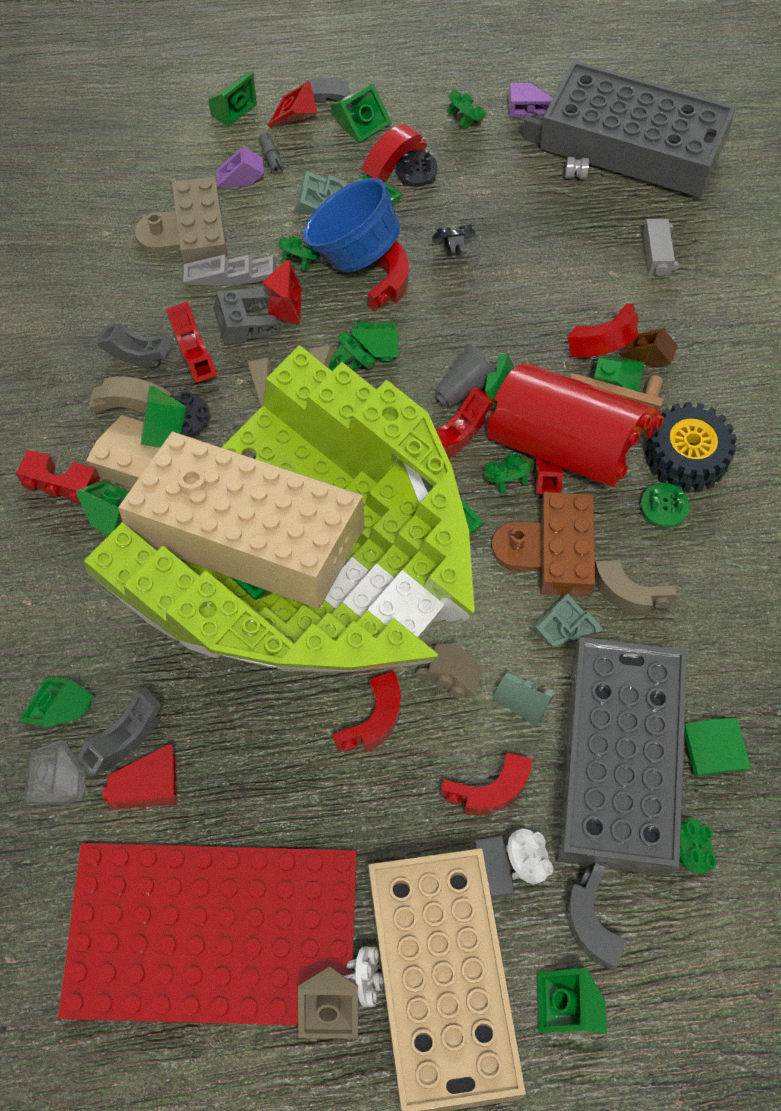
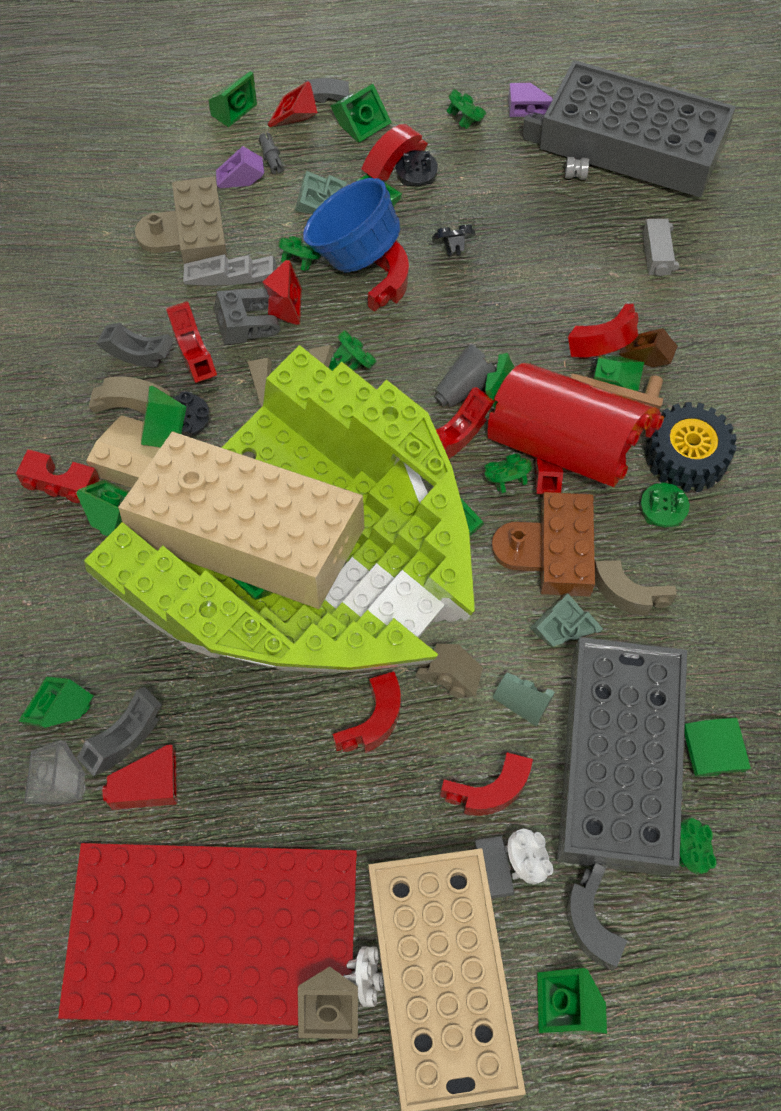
(378, 338): green slope -> none

